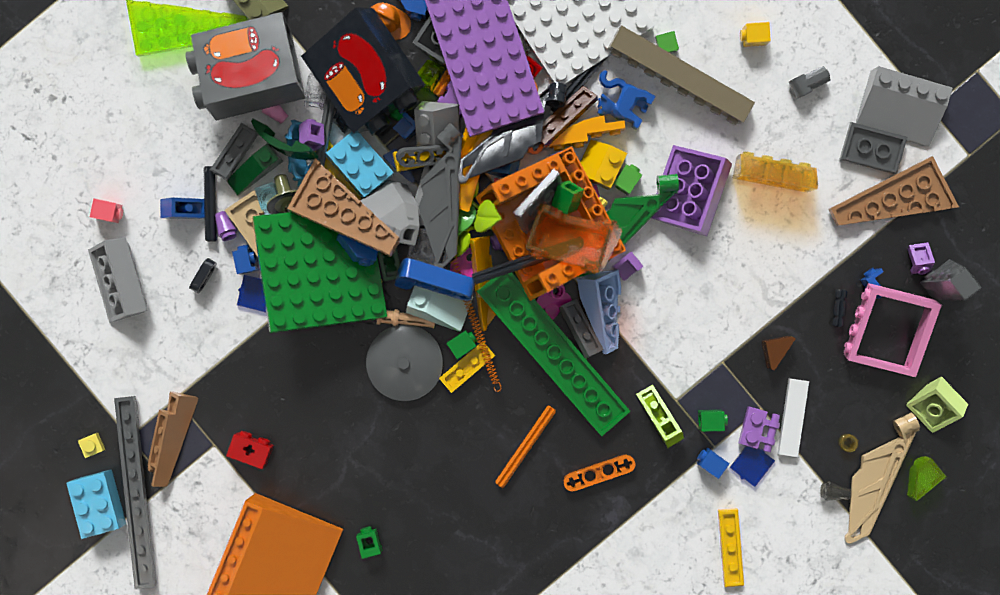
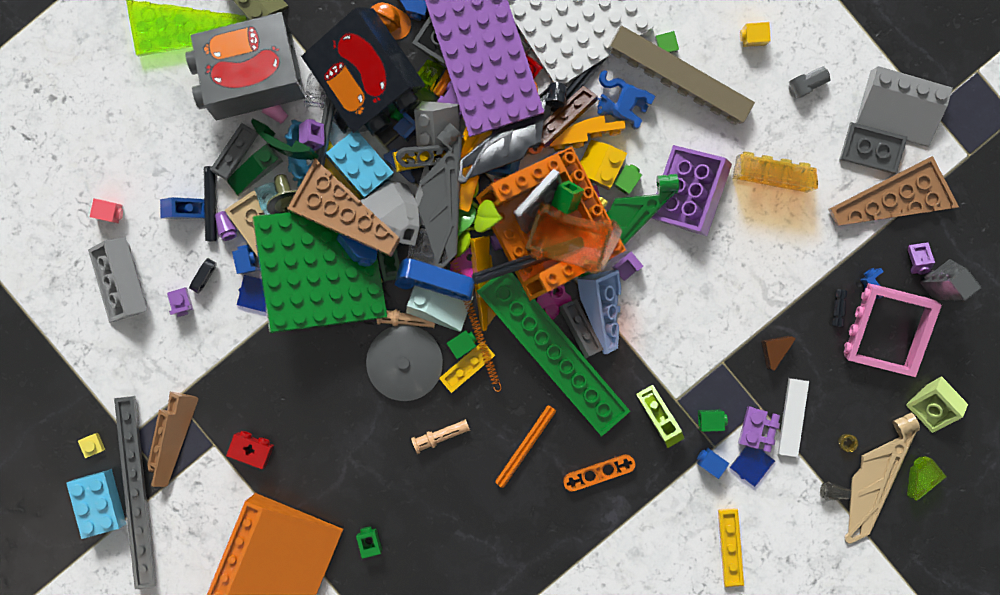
(180, 302): none -> medium lavender bracket
(431, 439): none -> light nougat pin

